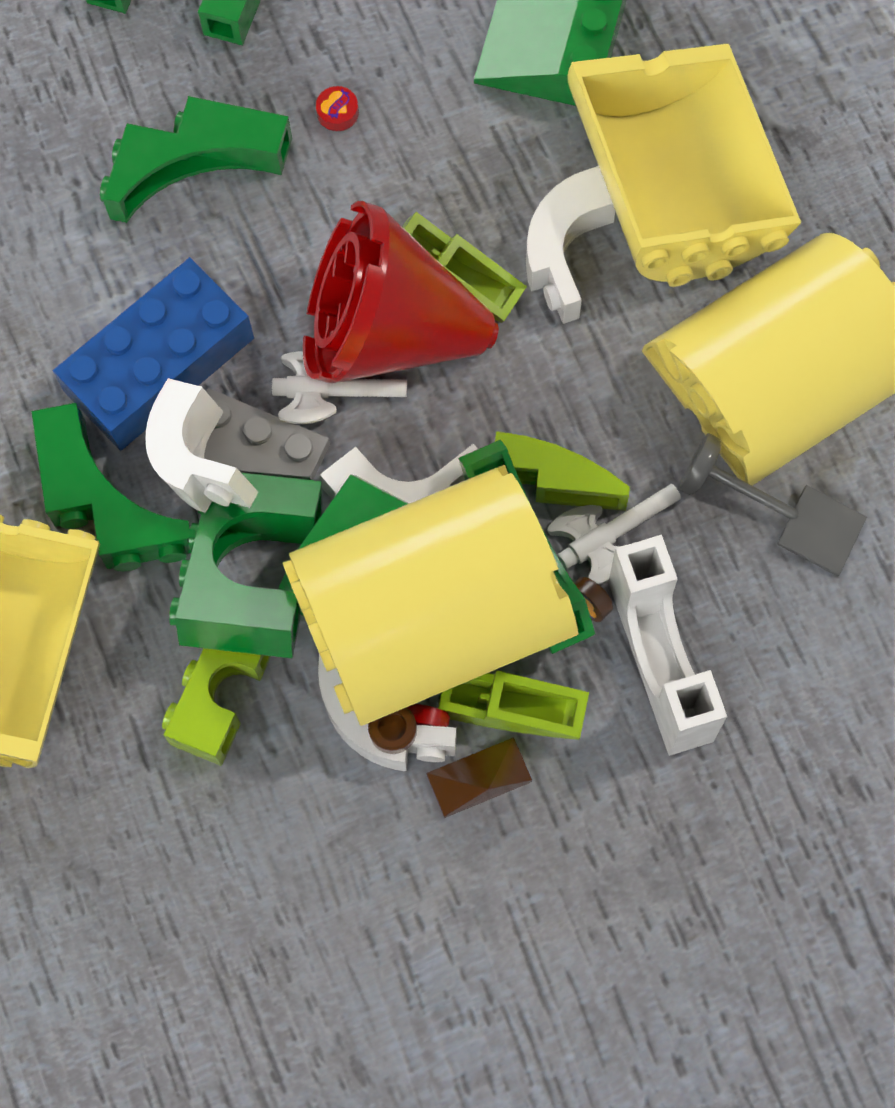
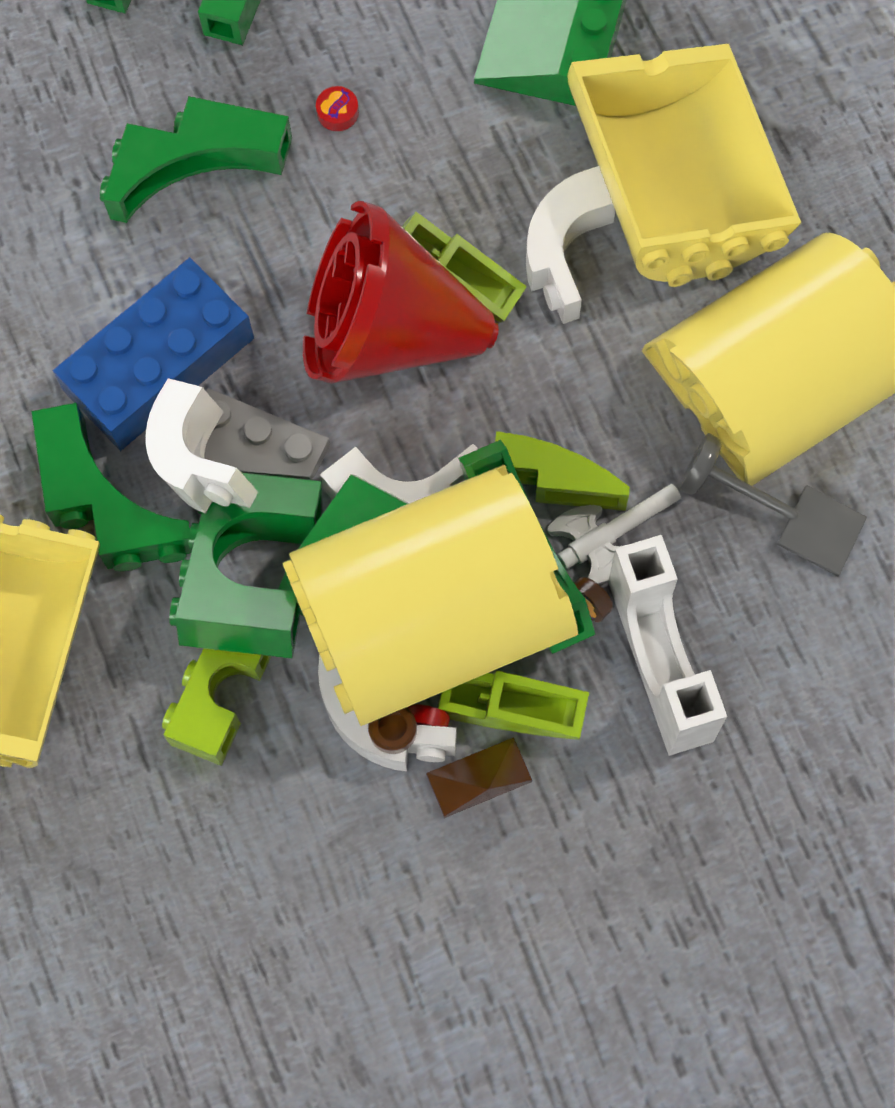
(309, 393): white piece -> none

